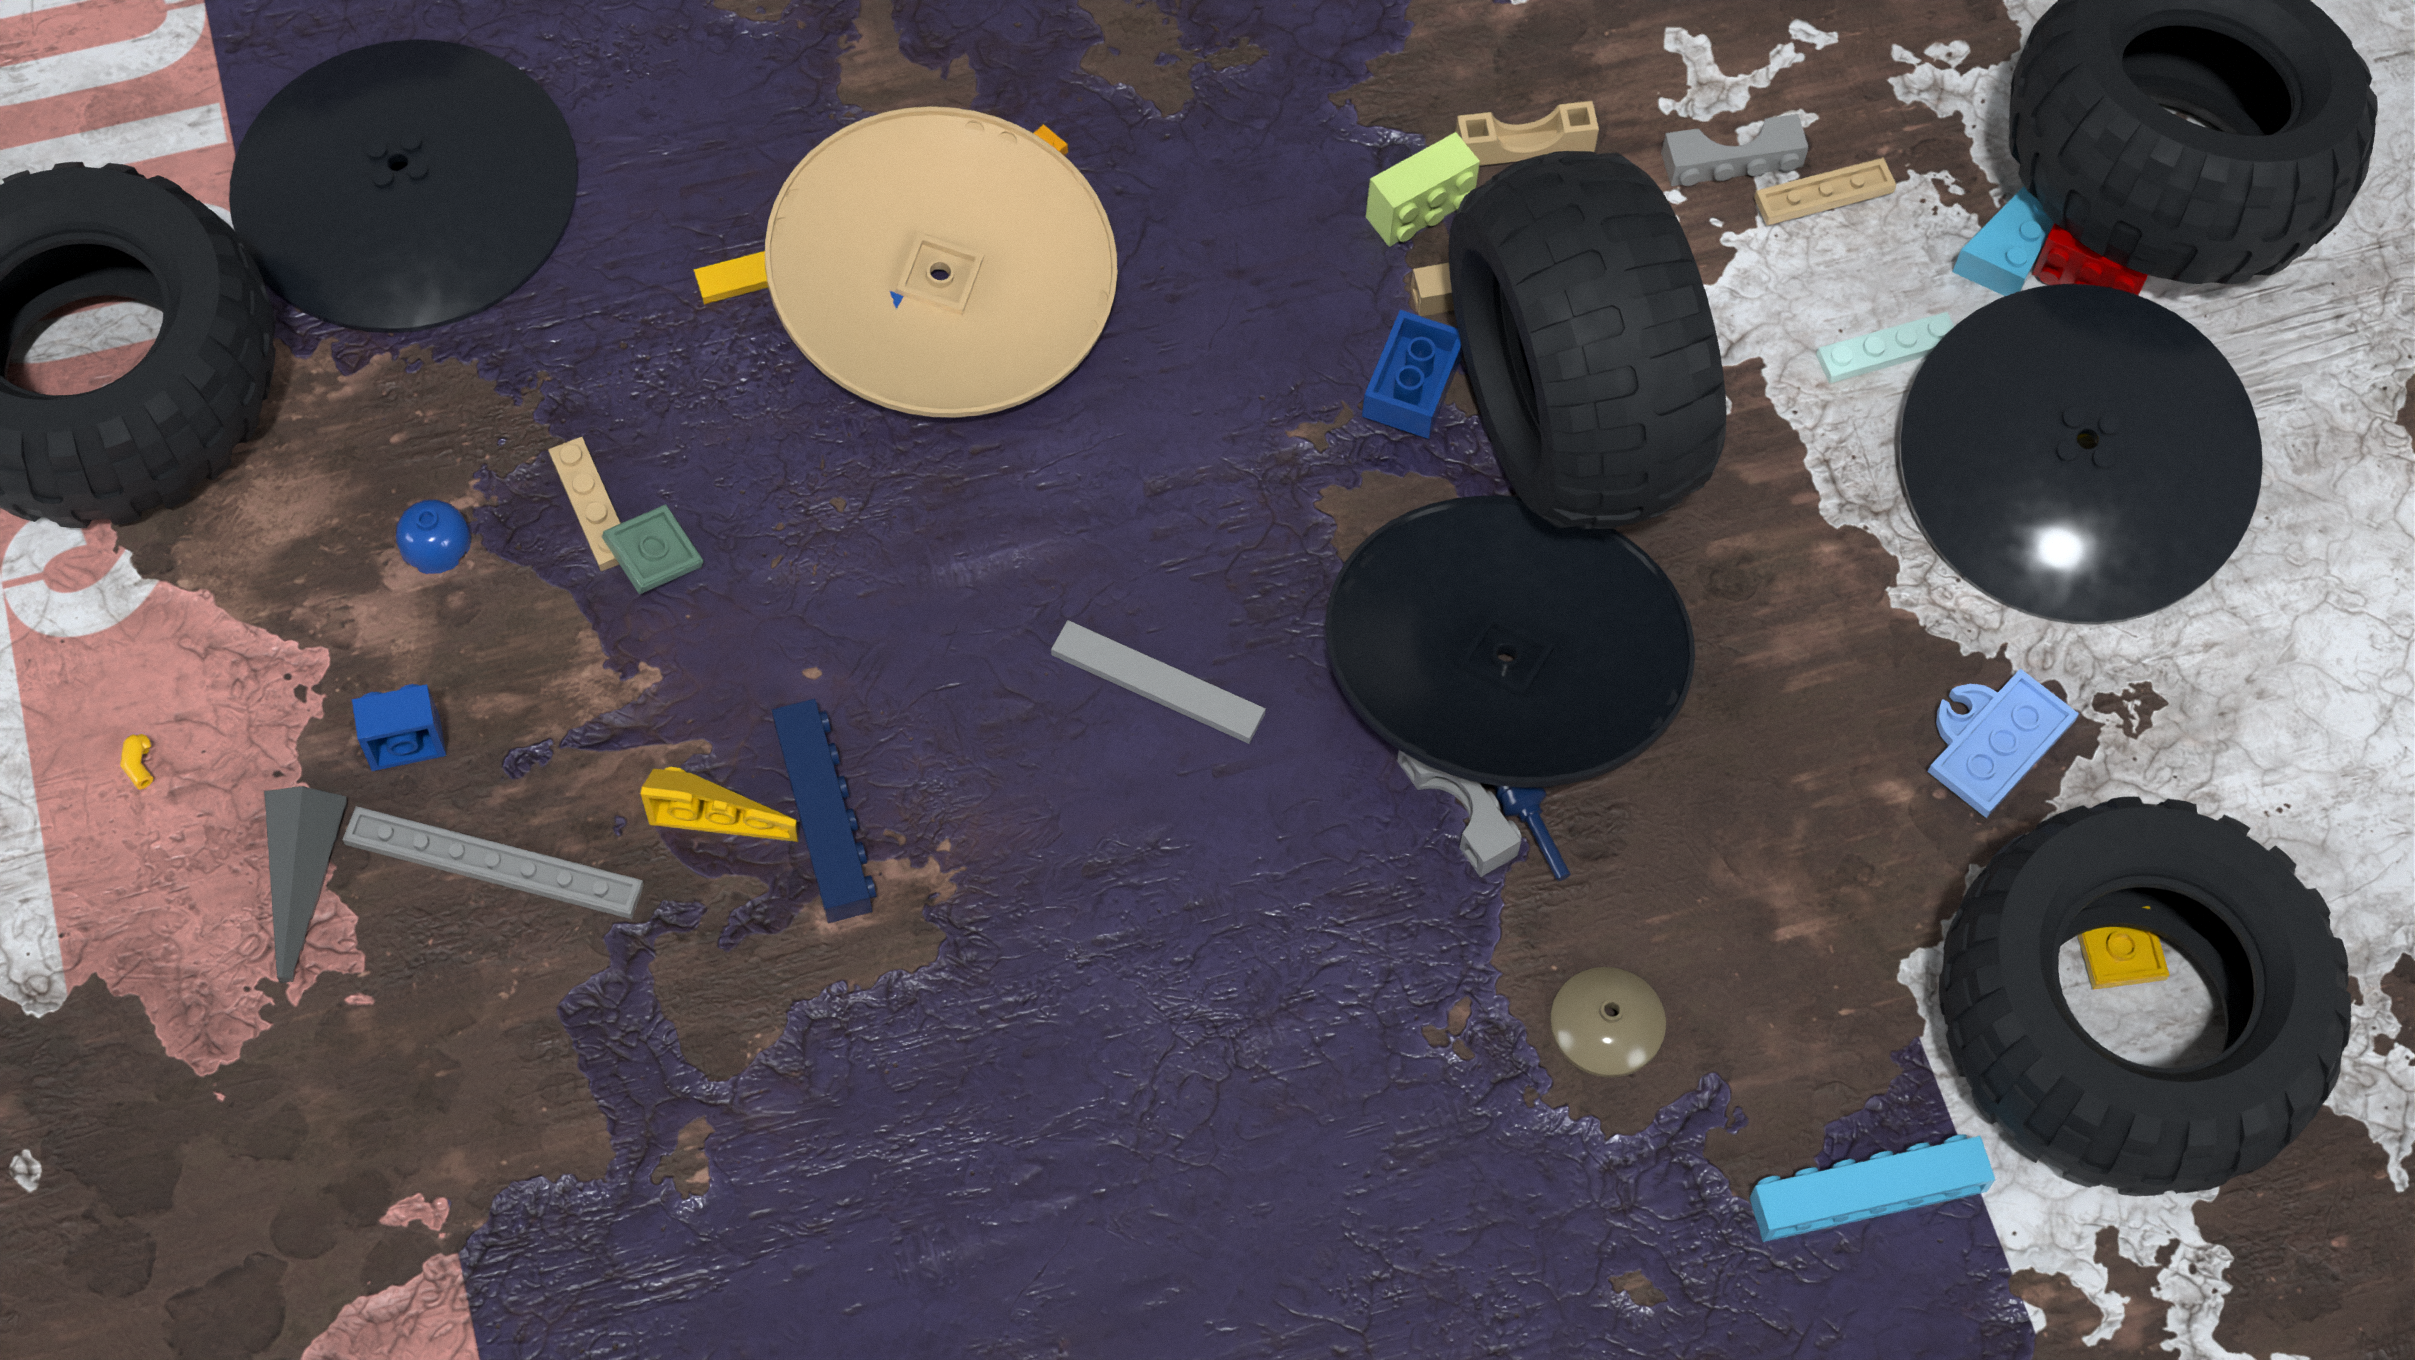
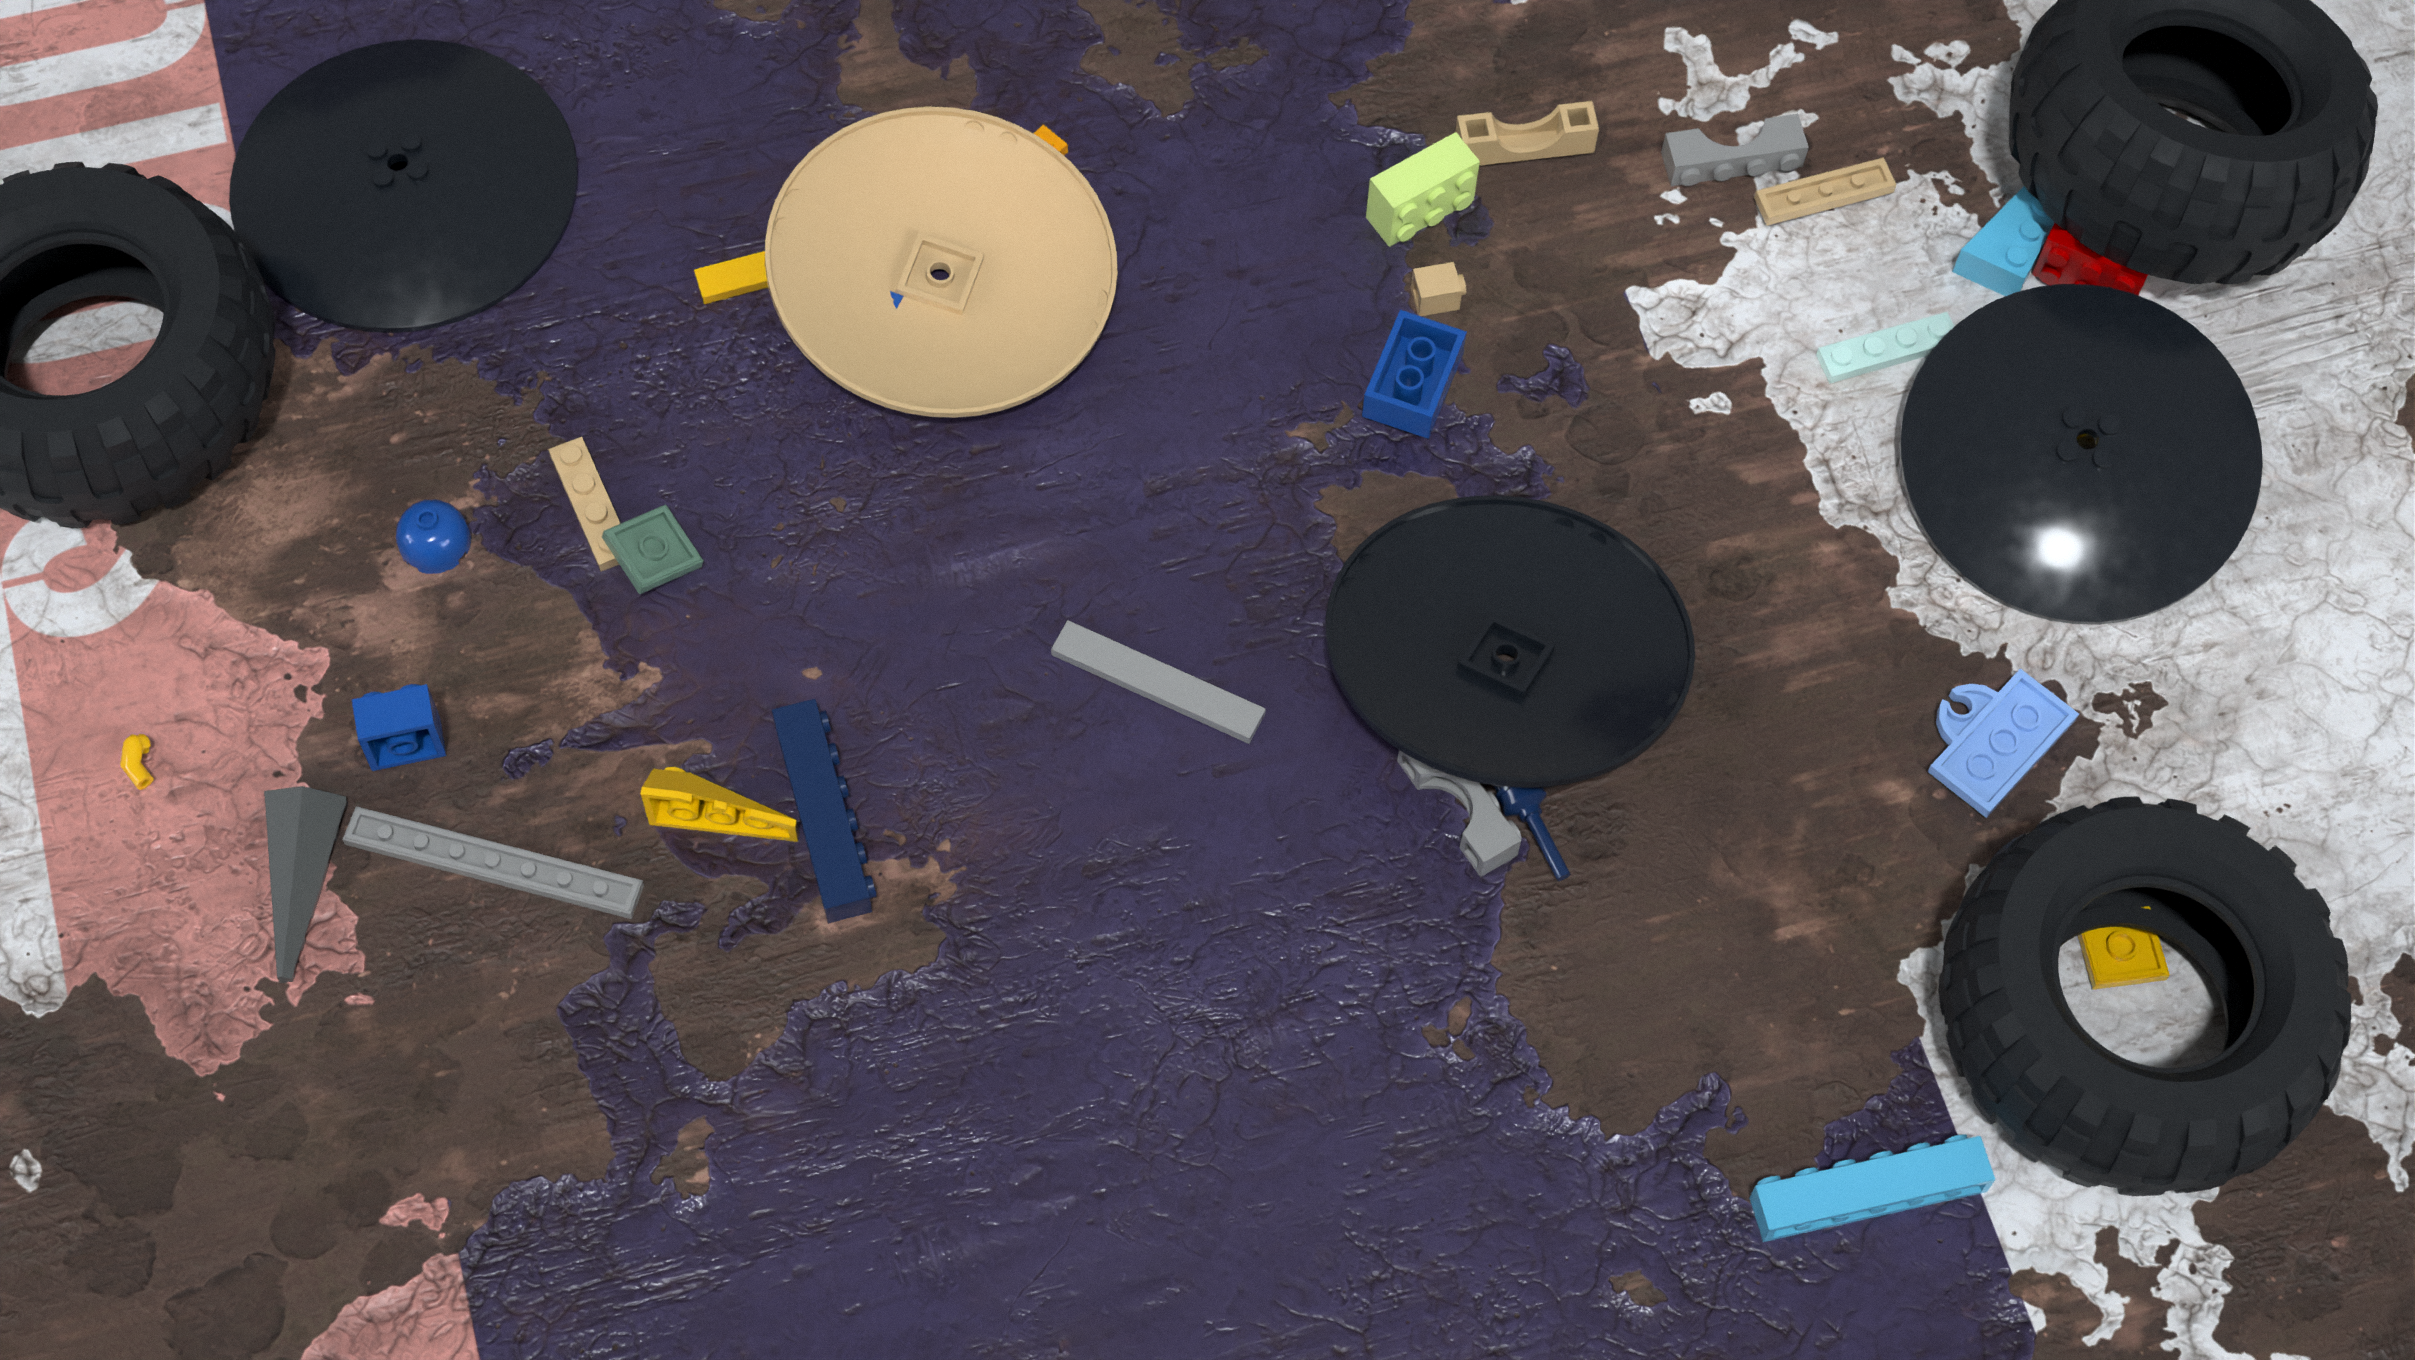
(1587, 339): black tyre -> none
(1601, 1042): dark tan dish -> none

